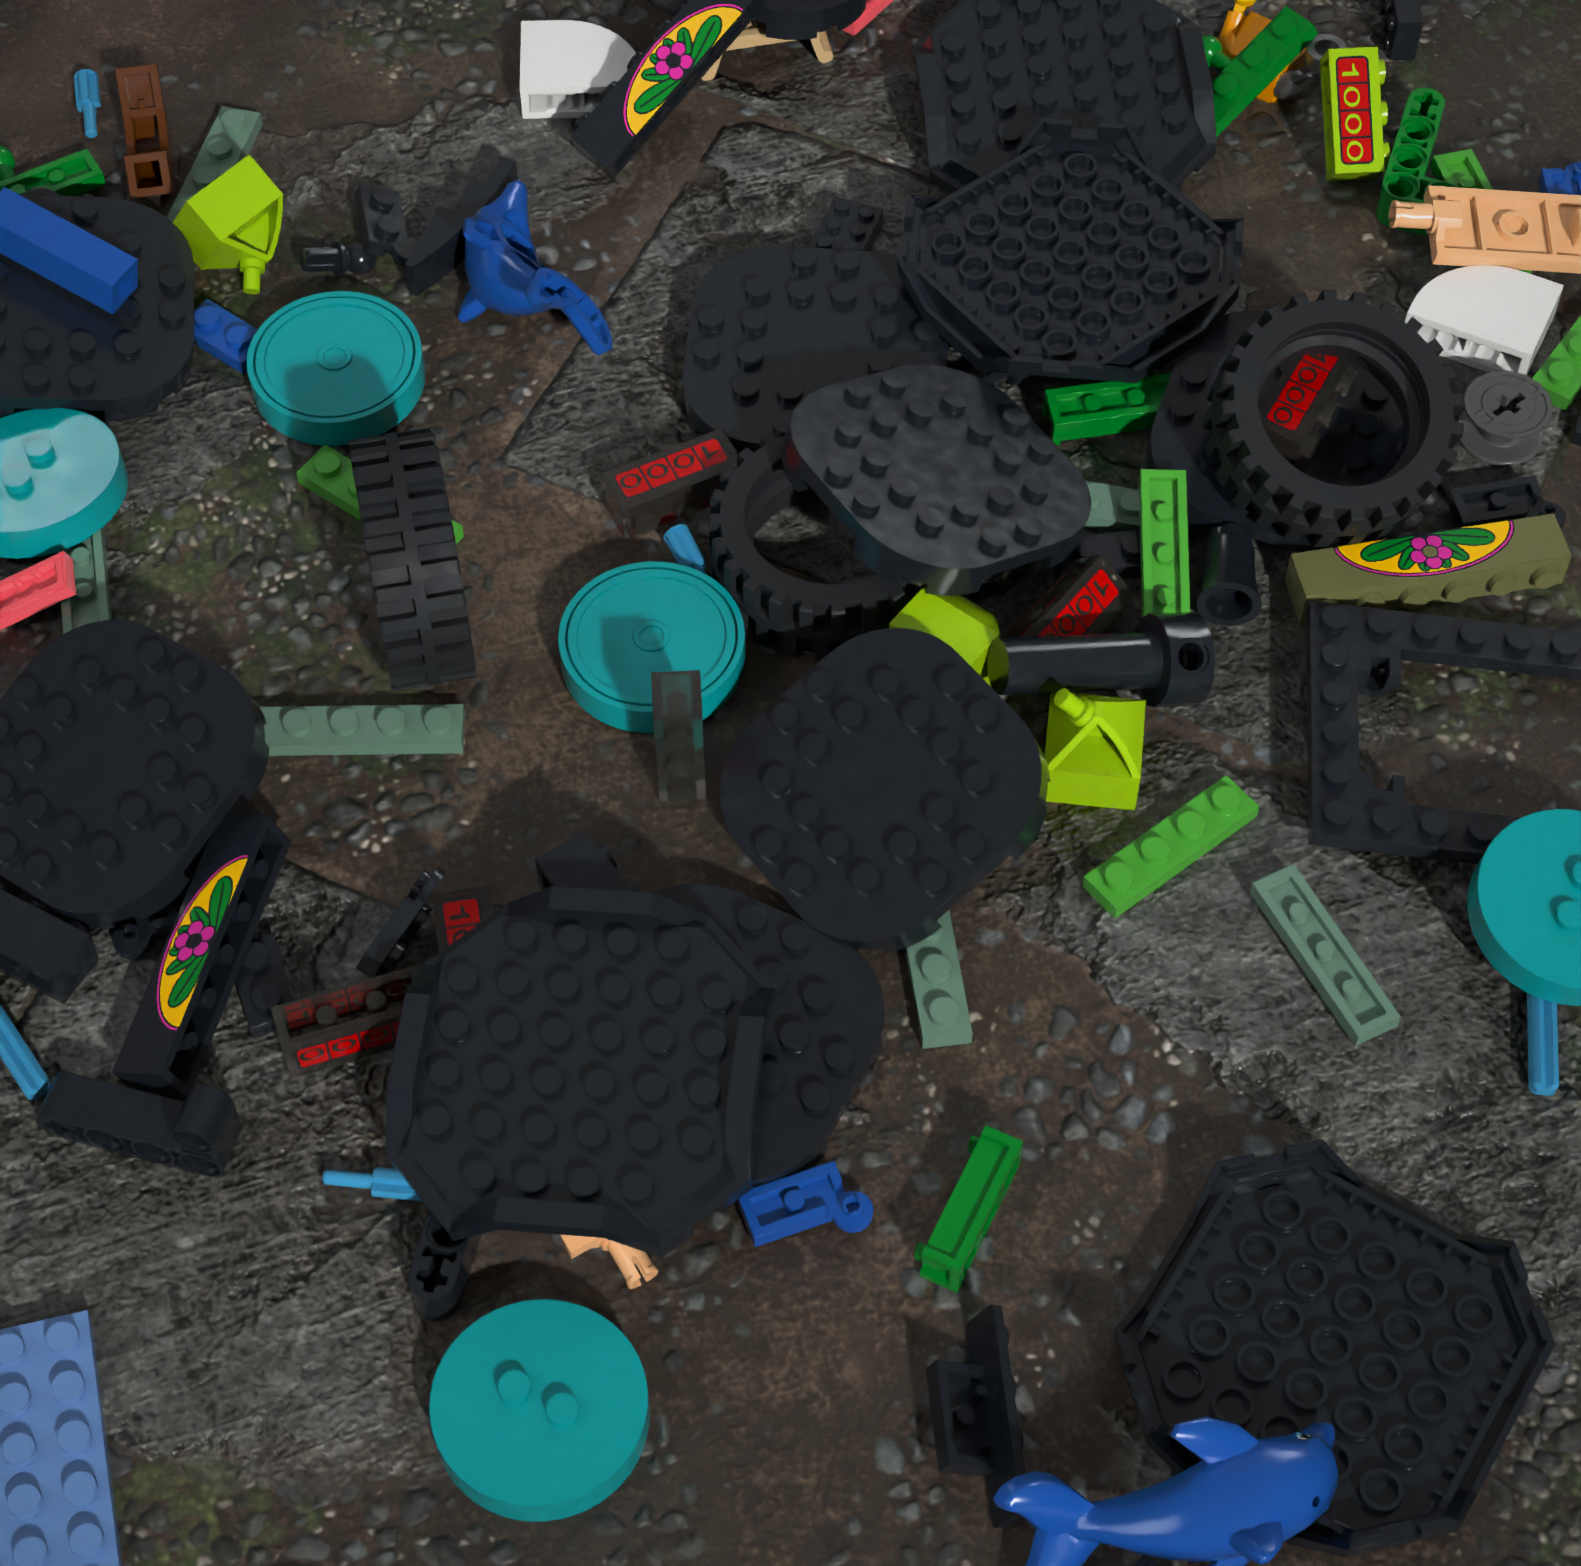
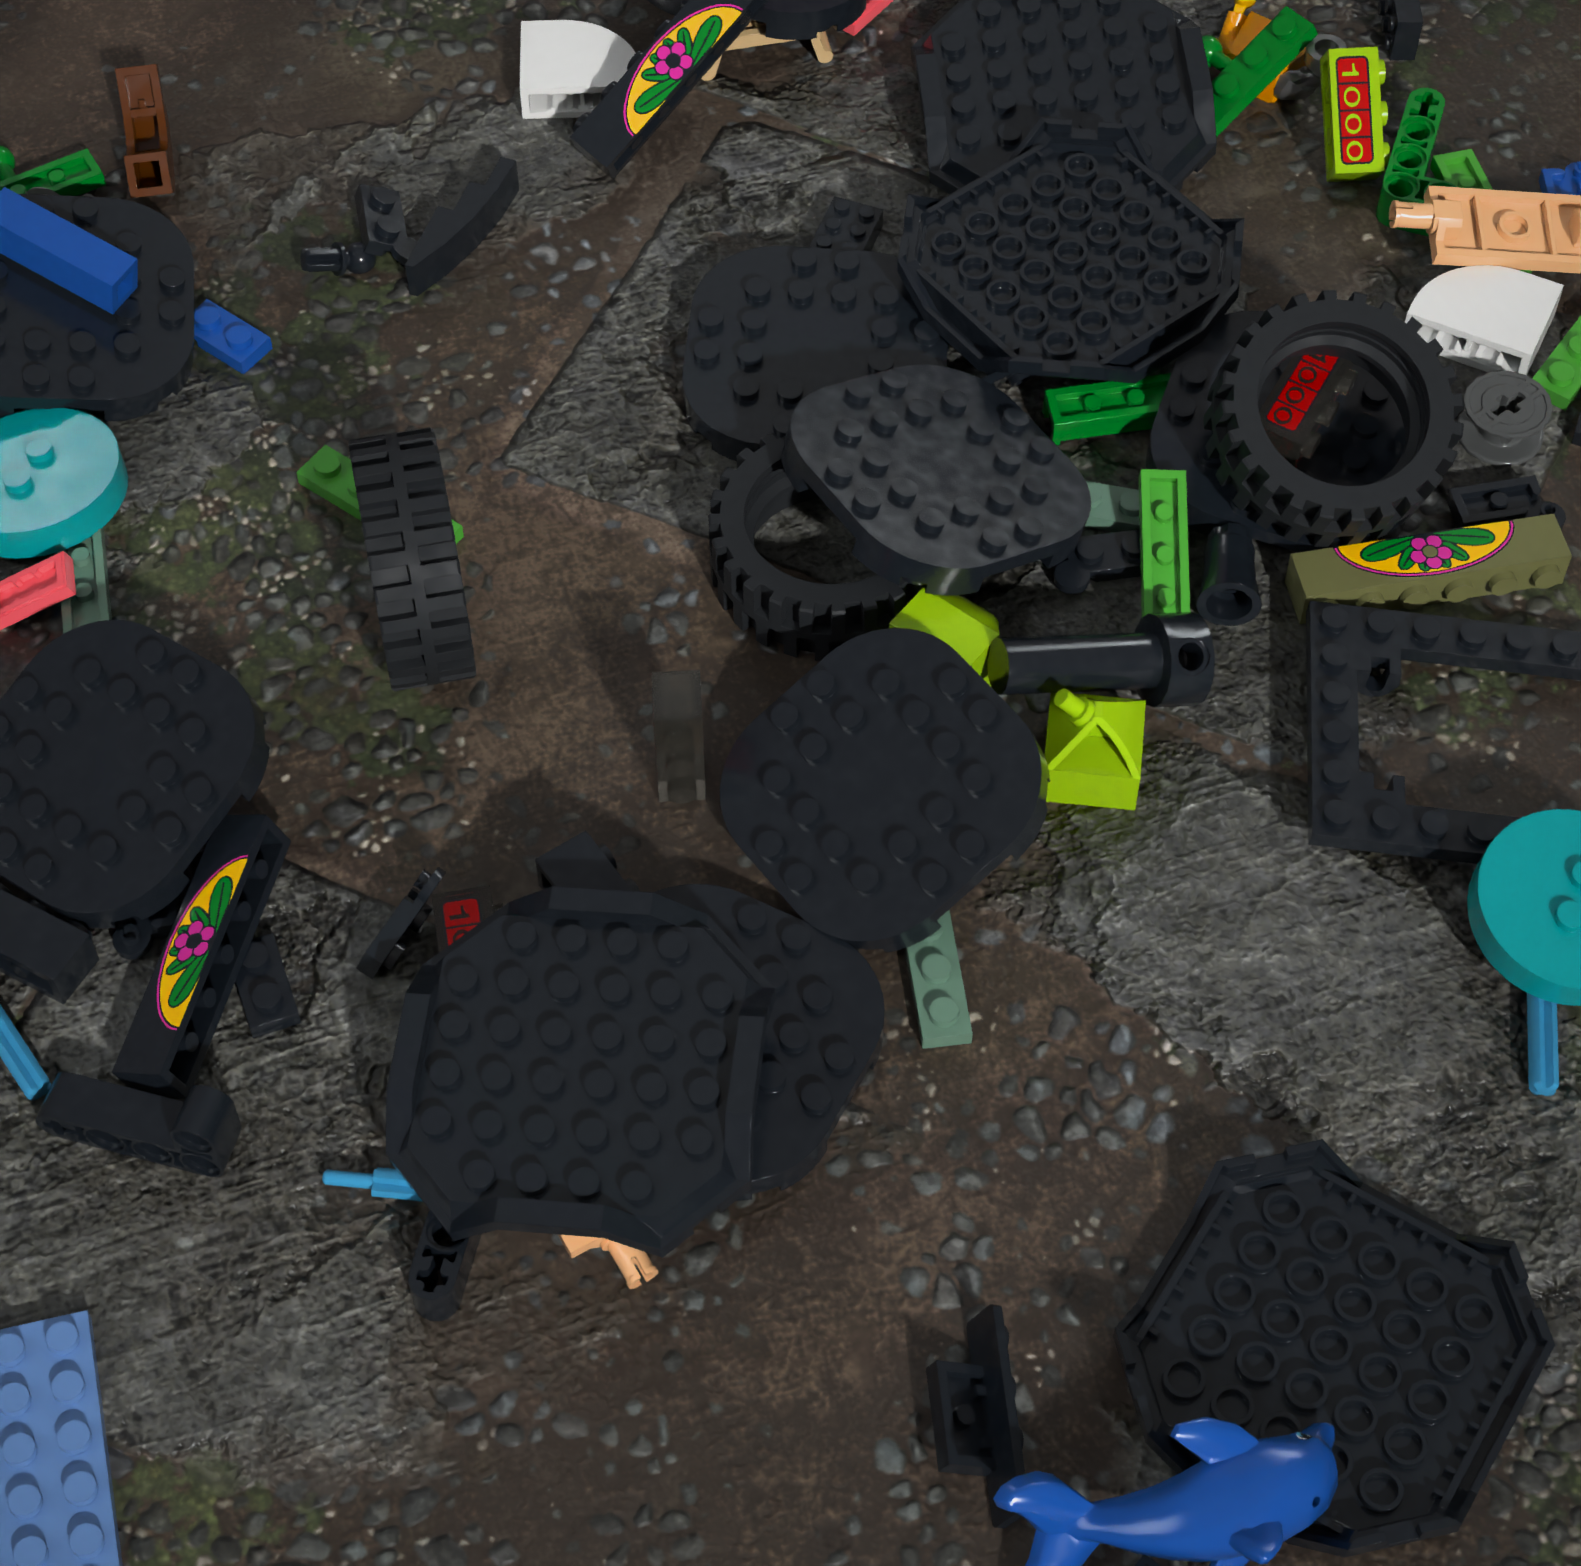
(88, 99): dark azure axle -> none
(224, 146): sand green plate -> none
(234, 222): lime piece -> none
(336, 368): teal brick -> none
(342, 1022): clear smoke brick -> none
(364, 729): sand green plate -> none
(512, 279): blue animal -> none
(540, 1410): teal brick -> none
(643, 623): teal brick -> none
(666, 483): clear smoke brick -> none
(685, 547): dark azure axle -> none
(803, 1203): blue hinge -> none
(970, 1208): green container -> none
(1078, 602): clear smoke brick -> none
(1170, 846): bright green plate -> none
(1325, 955): sand green plate -> none

